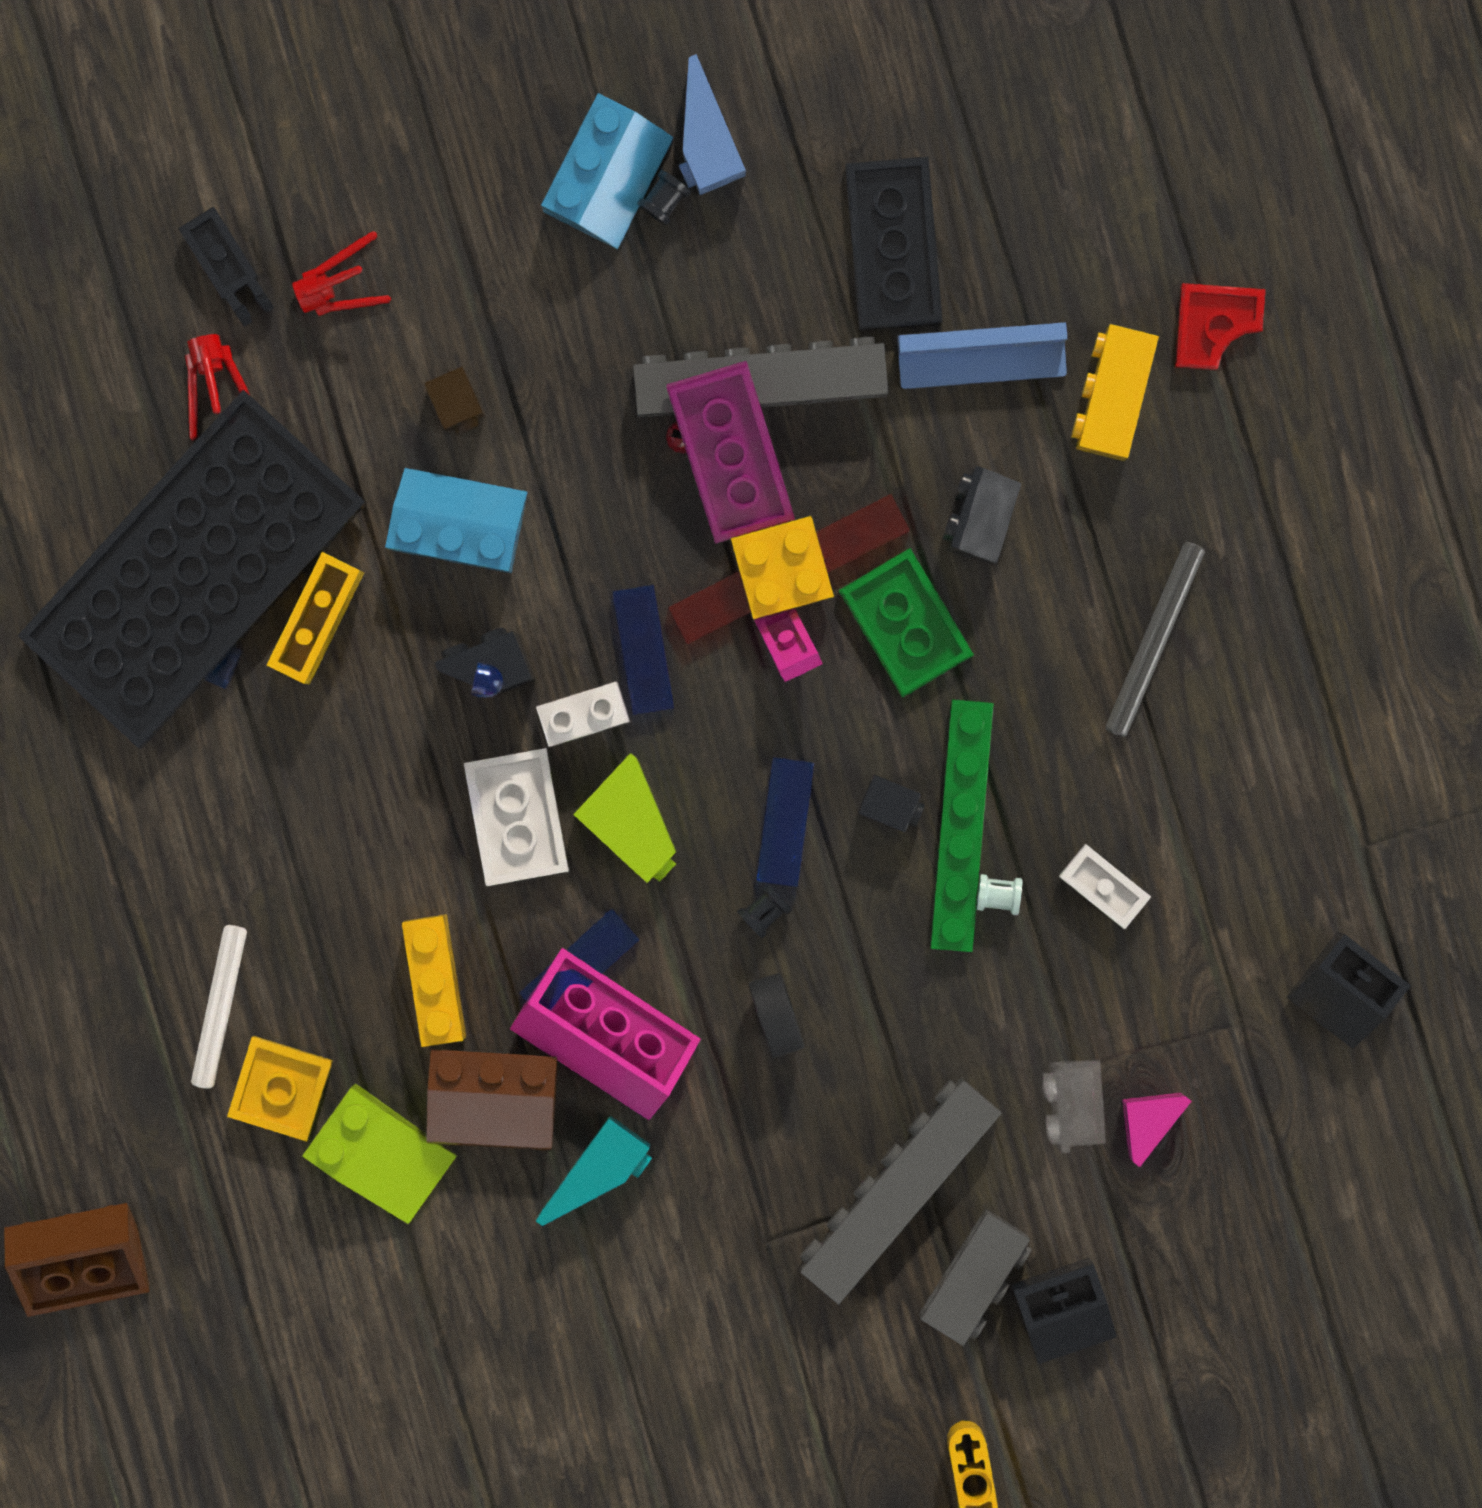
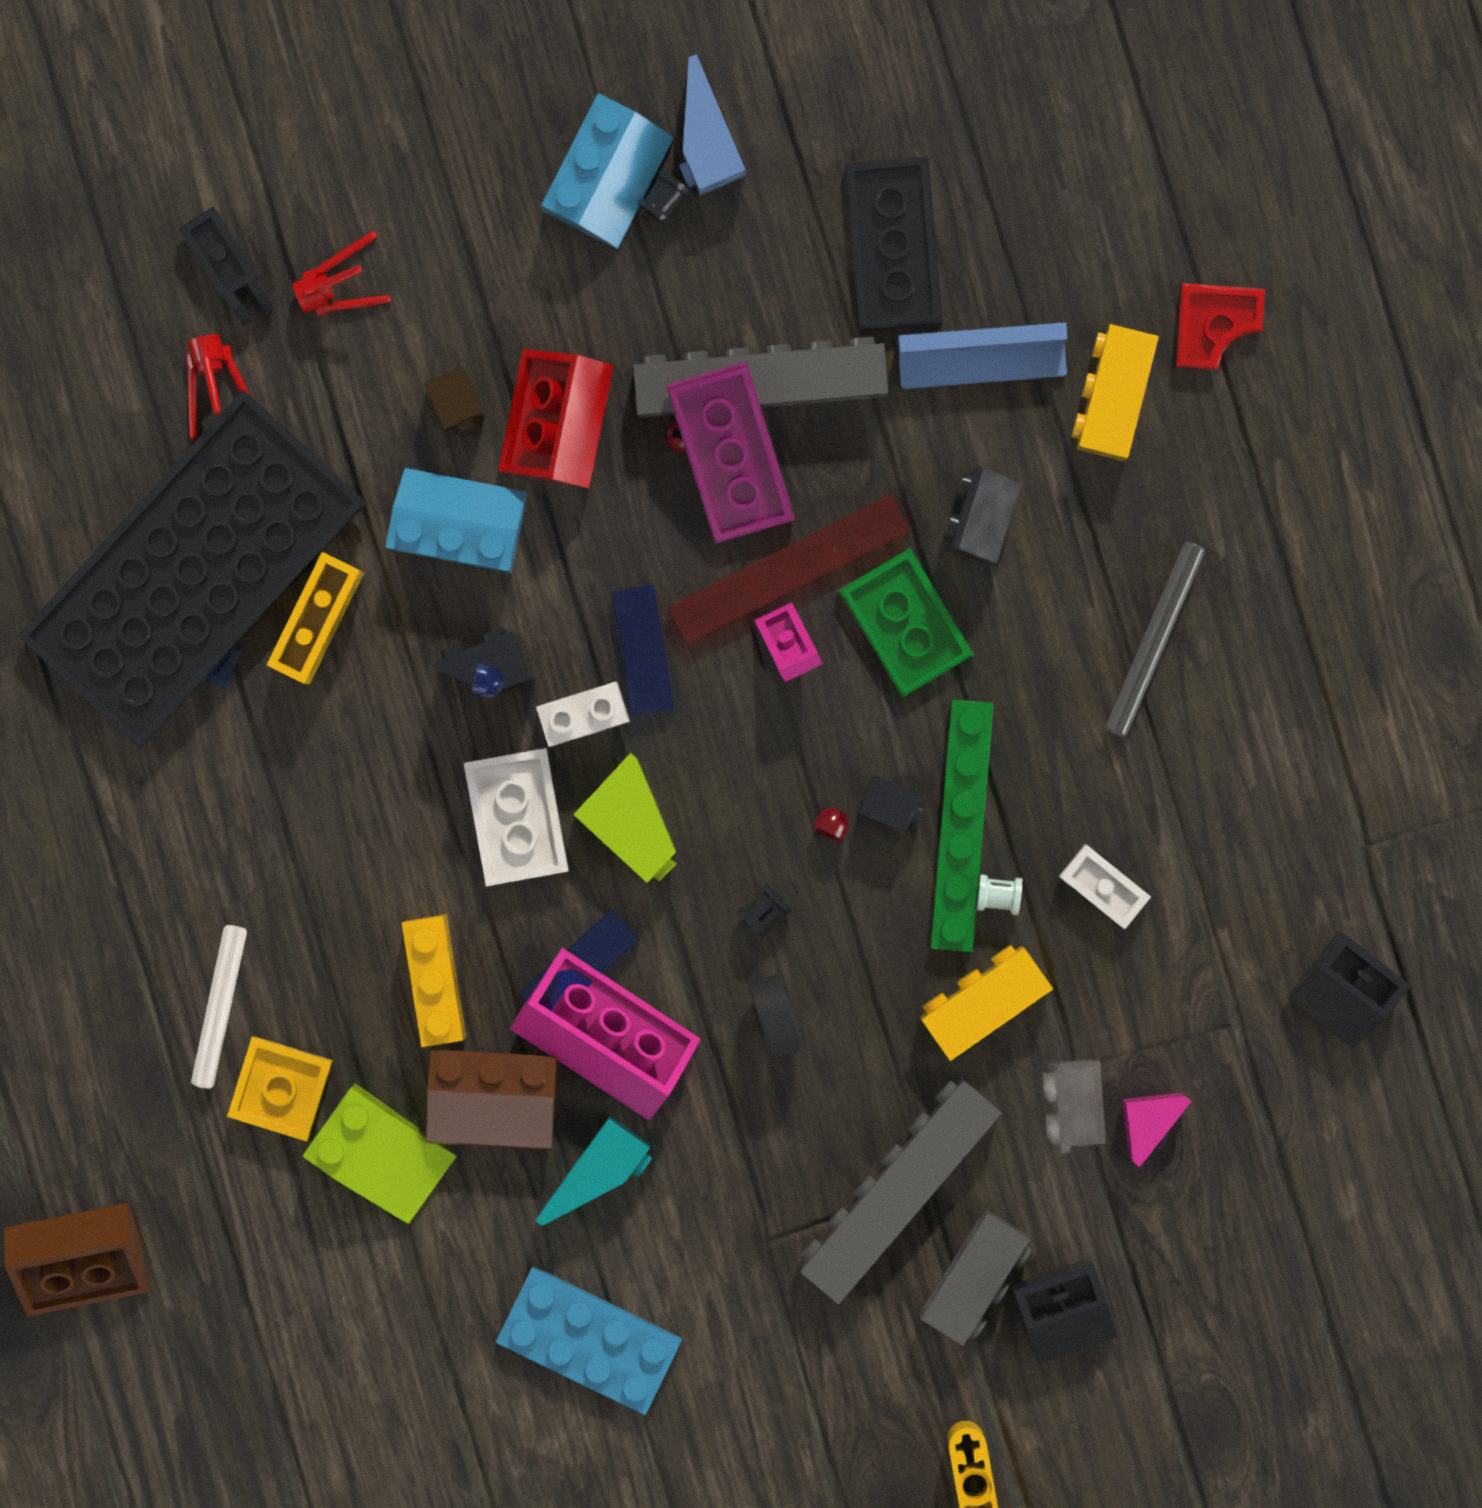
(556, 417): none -> red slope
(589, 1340): none -> dark azure plate
(782, 567): yellow plate -> none
(785, 822): clear blue tile -> none
(832, 824): none -> dark red hinge
(985, 1001): none -> yellow brick

